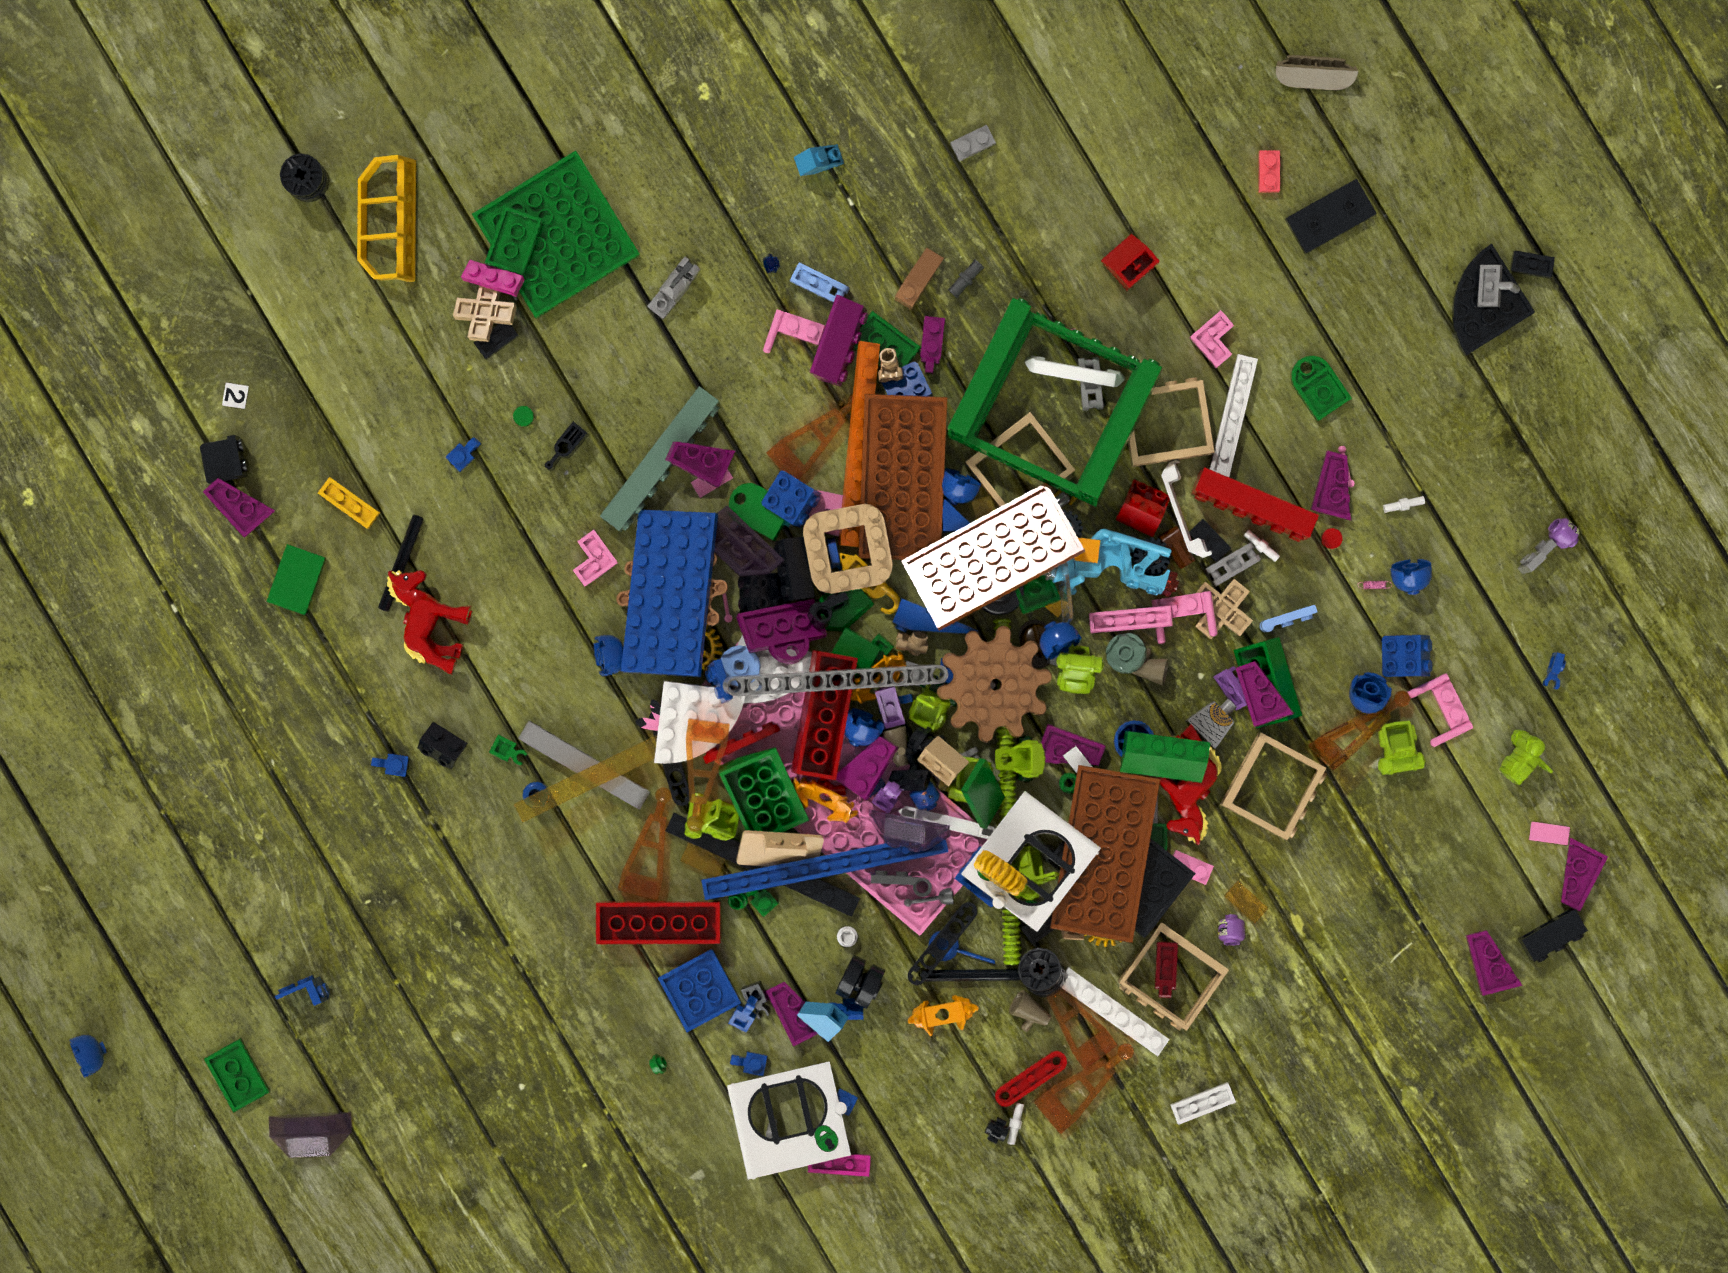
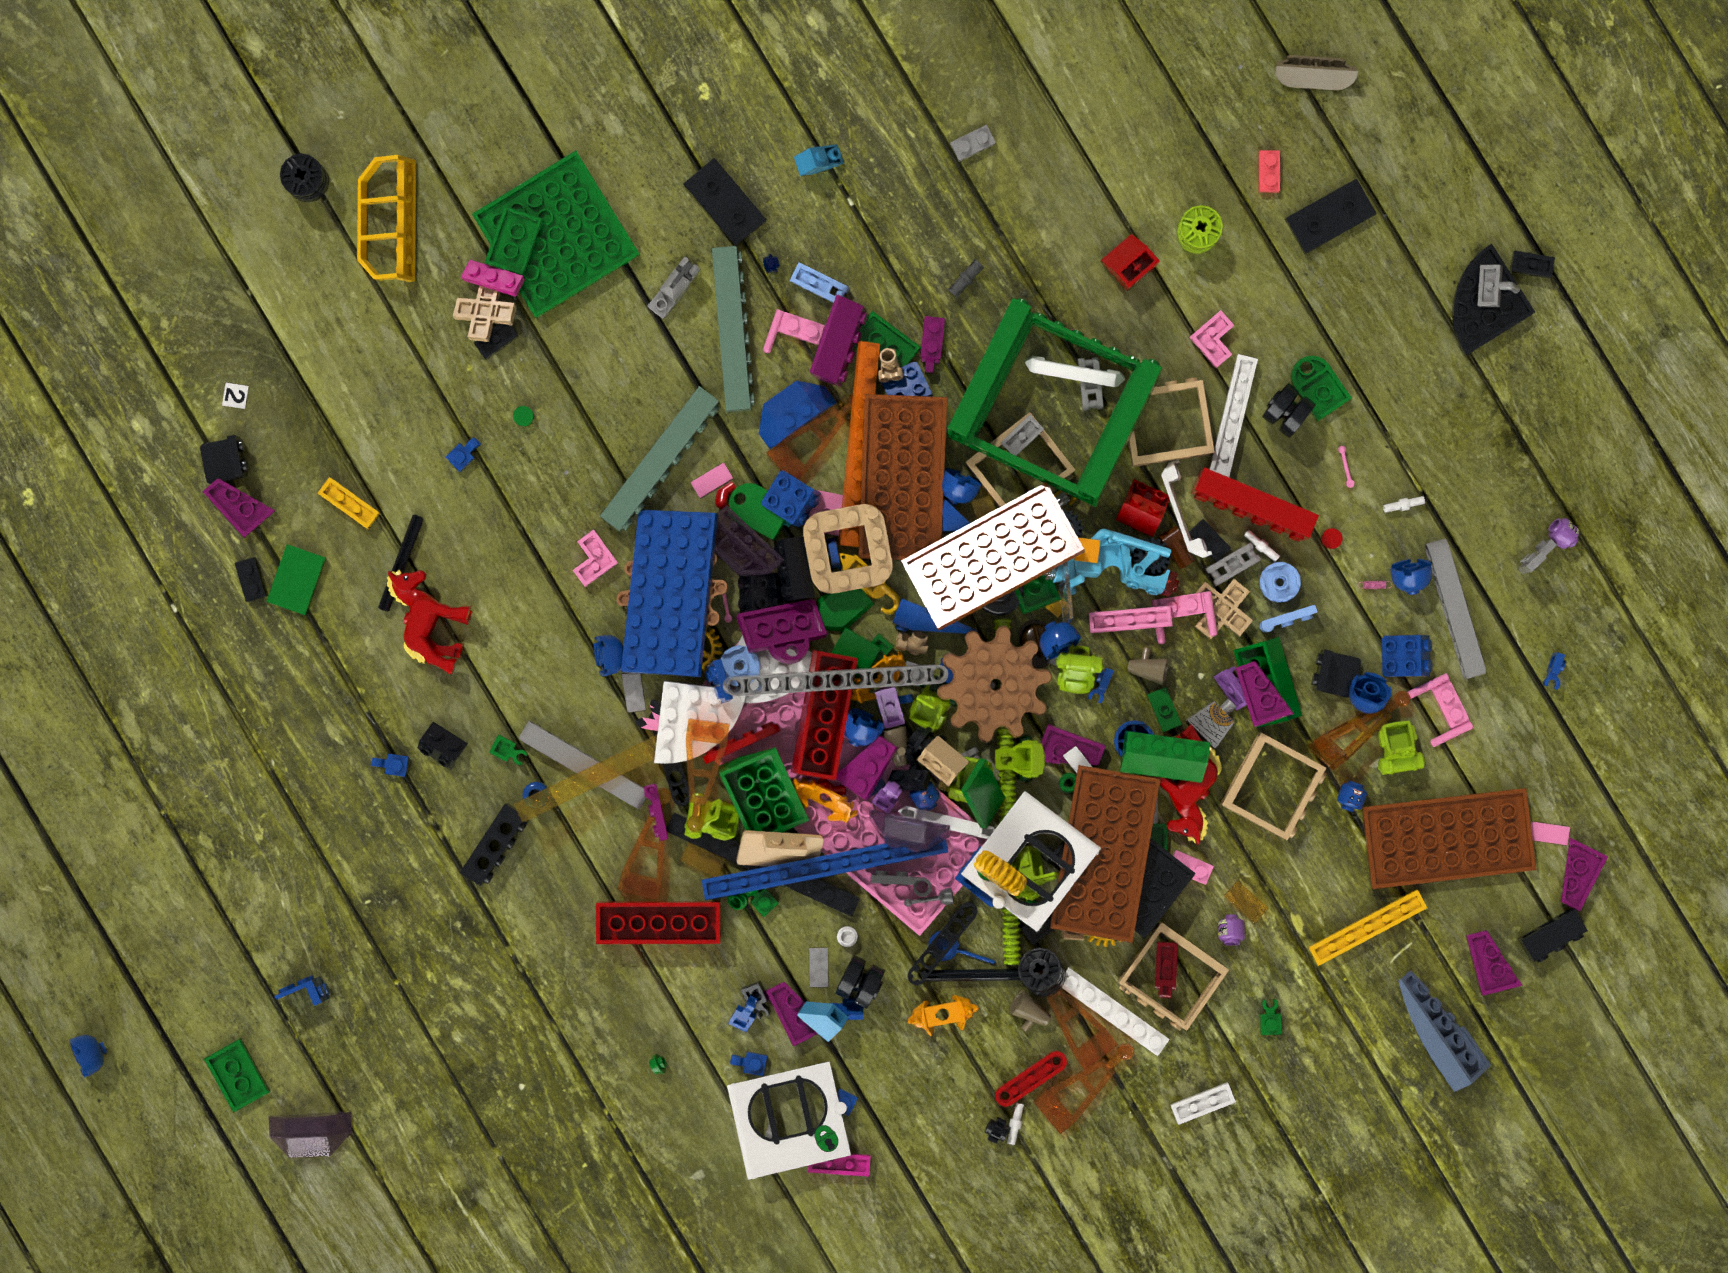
(250, 579): none -> black plate
(472, 867): none -> black brick
(574, 436): black piece -> none
(633, 692): none -> flat silver sticker
(655, 810): none -> magenta hinge
(699, 990): blue plate -> none
(701, 461): magenta wing -> none
(722, 495): none -> red arm
(725, 202): none -> black plate
(731, 329): none -> sand green brick
(792, 410): none -> blue wedge
(818, 967): none -> flat silver sticker
(834, 602): black plate -> none
(918, 279): medium nougat slope -> none
(1022, 436): none -> light grey plate
(1103, 680): none -> blue plate
(1126, 653): sand green tile -> none
(1164, 709): none -> green plate
(1195, 240): none -> lime wheel
(1270, 1021): none -> green plate
(1283, 406): none -> black wheel
(1287, 574): none -> light blue plate
(1332, 487): magenta wing -> none
(1335, 673): none -> black bracket
(1352, 796): none -> blue head
(1367, 927): none -> yellow plate
(1446, 1042): none -> sand blue wedge
(1448, 838): none -> dark orange plate
(1455, 609): none -> light grey beam
(1524, 757): lime piece -> none

